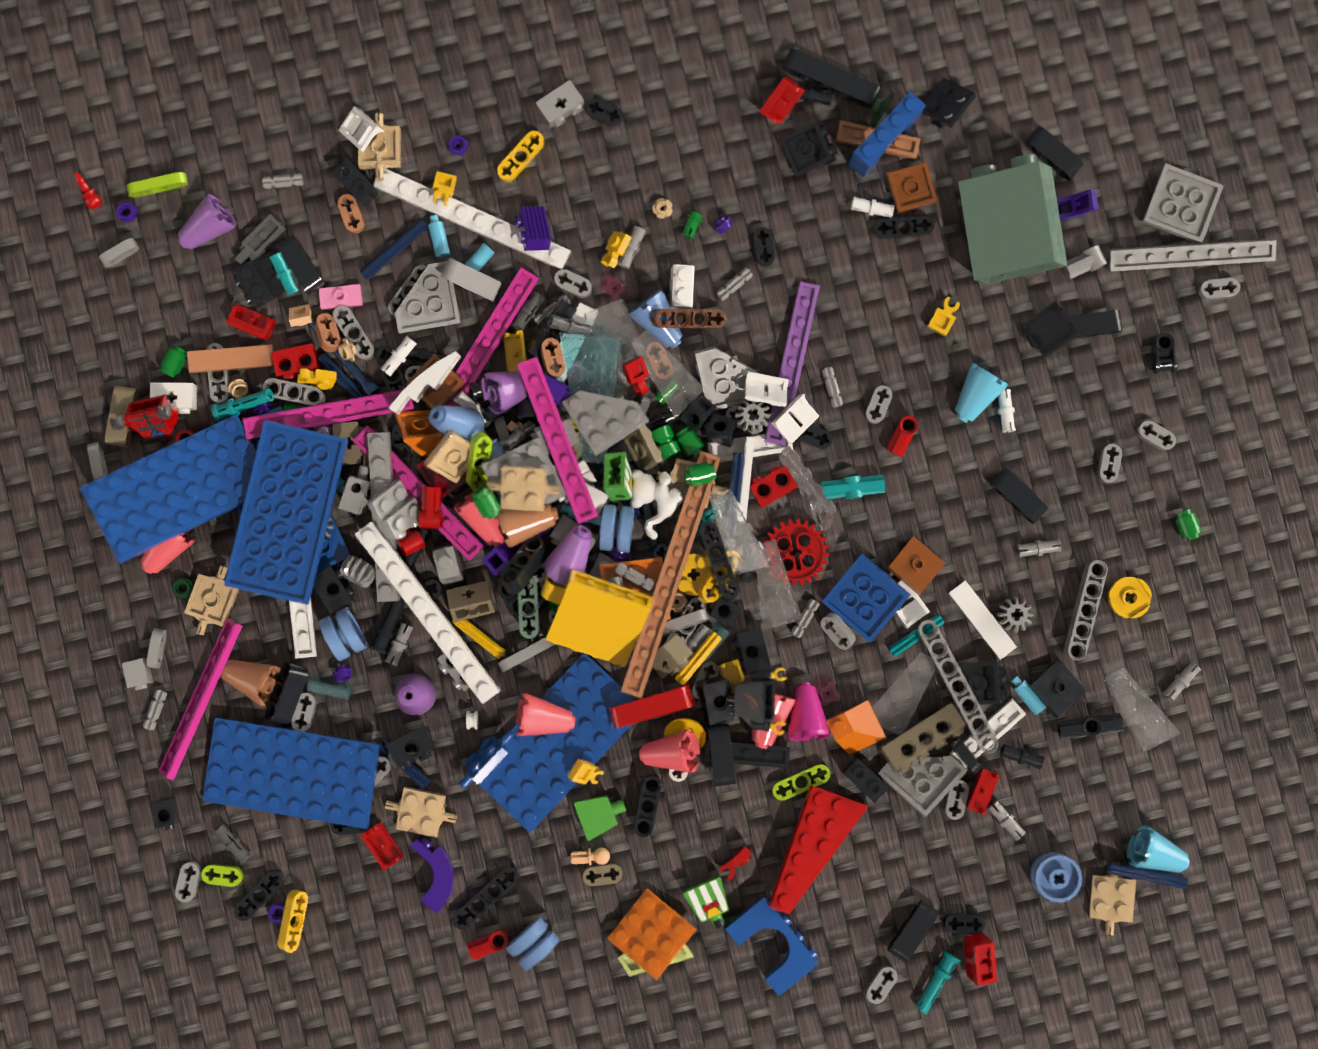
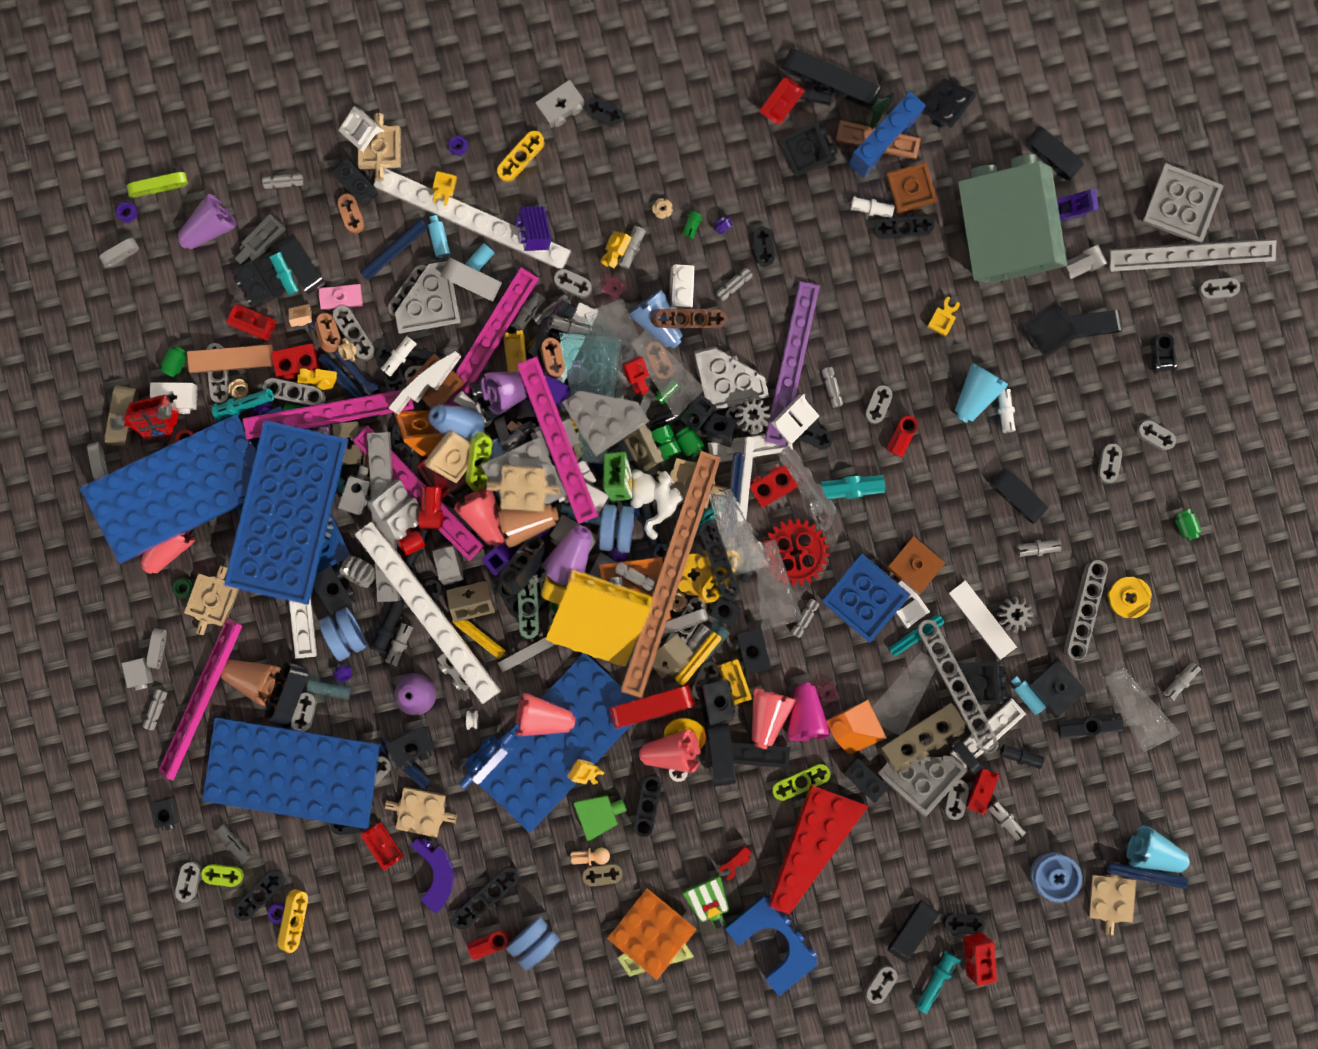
(91, 199): red bar -> none
(486, 503): green brick -> none
(700, 474): green brick -> none
(756, 700): black torso -> none
(775, 389): white piece -> none
(838, 631): light grey beam -> none

